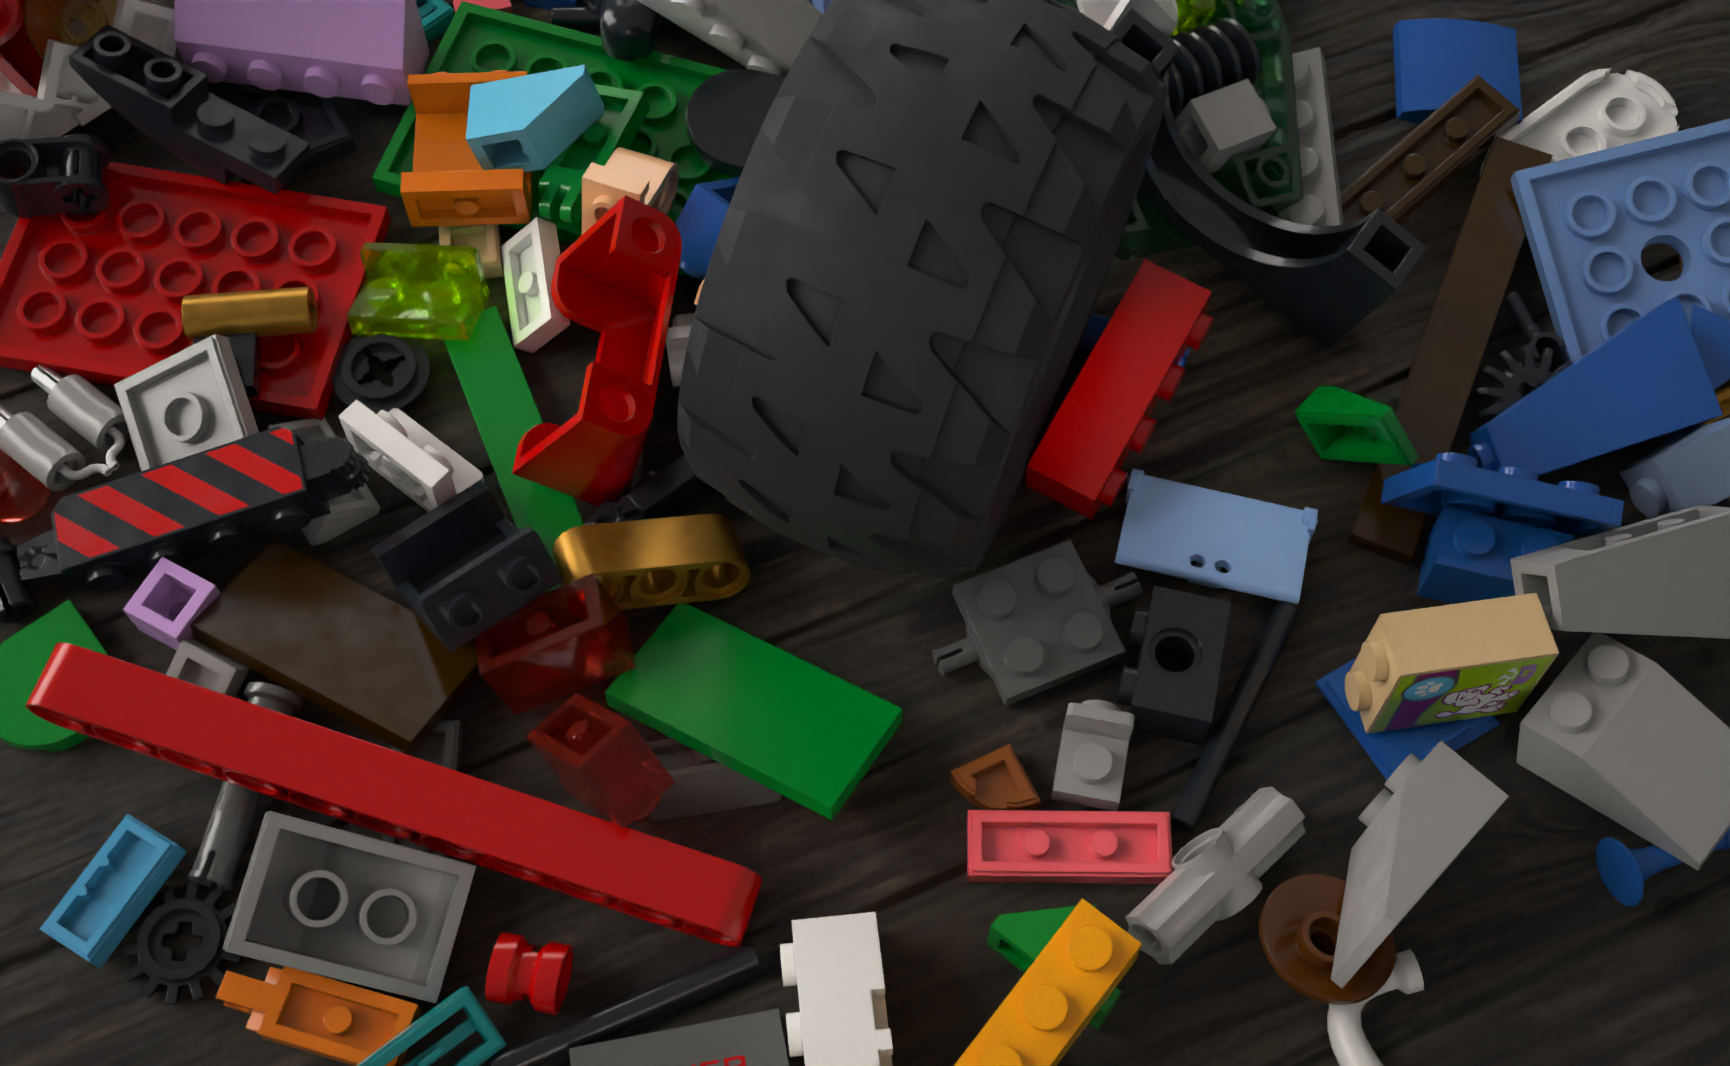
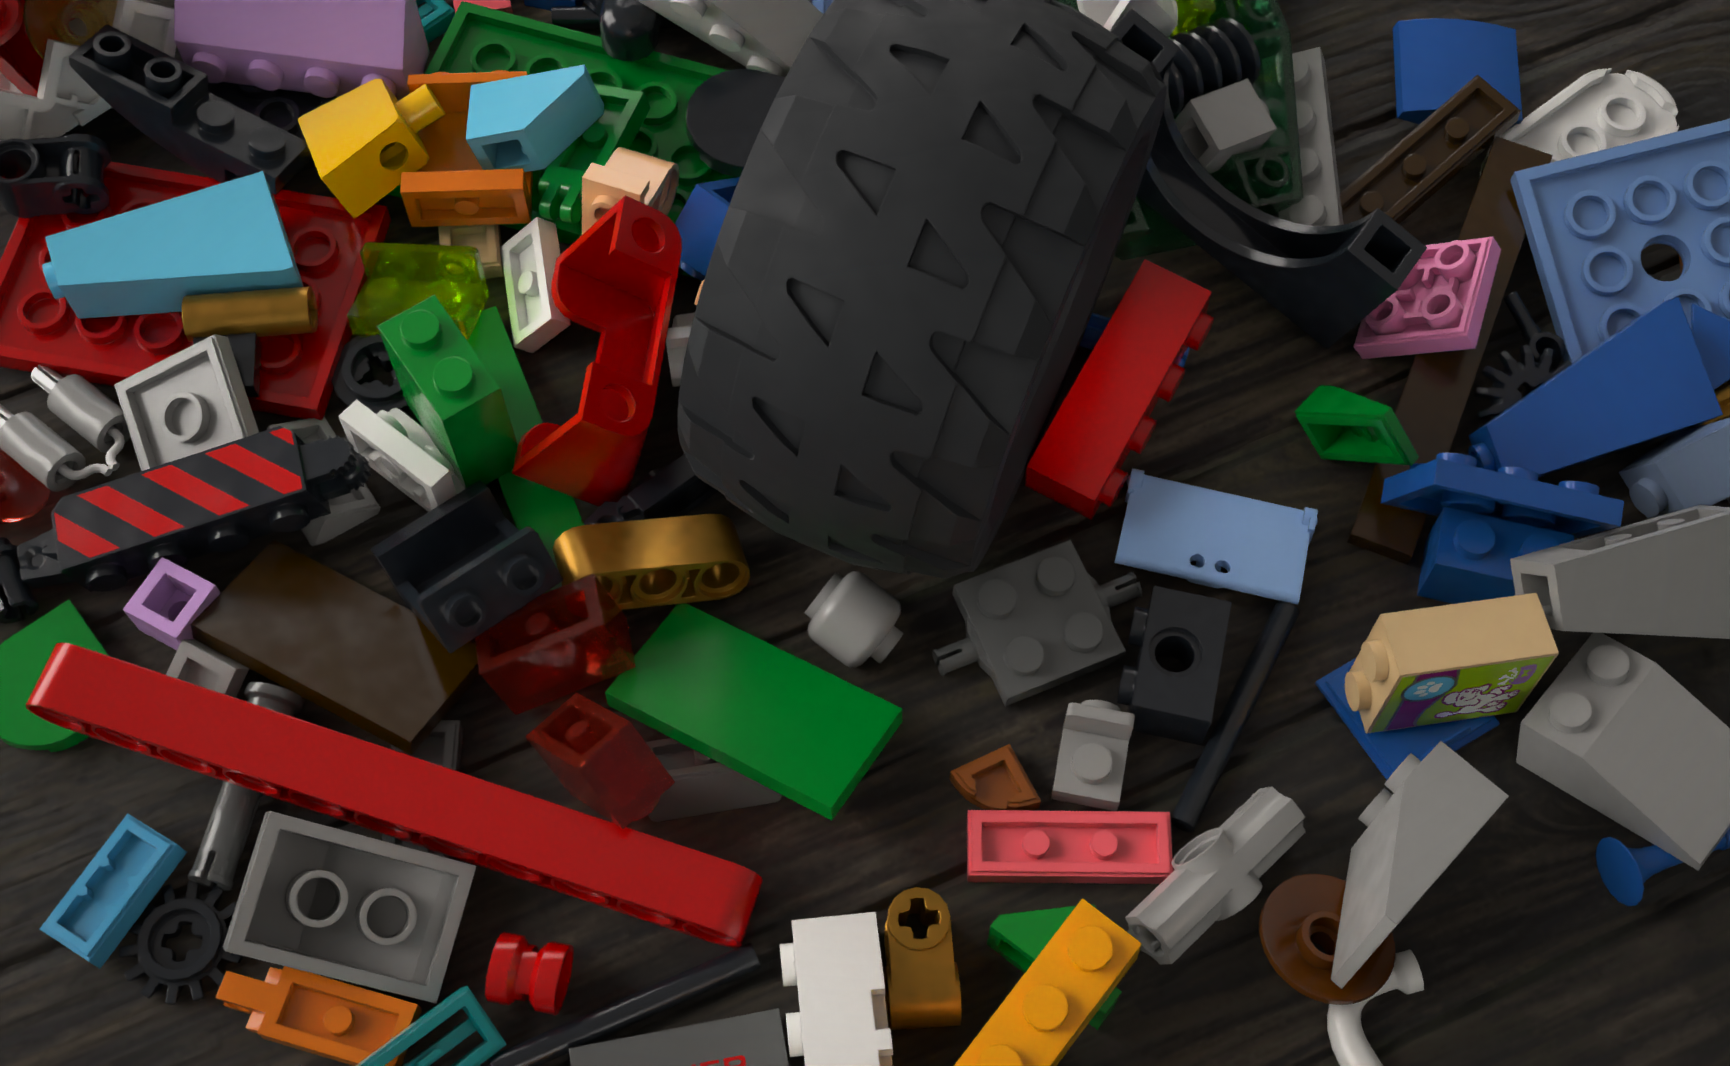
(175, 248): none -> medium azure slope
(368, 141): none -> yellow torso
(450, 392): none -> green brick
(854, 619): none -> light grey head
(920, 973): none -> pearl gold piece
(1437, 303): none -> bright pink tile

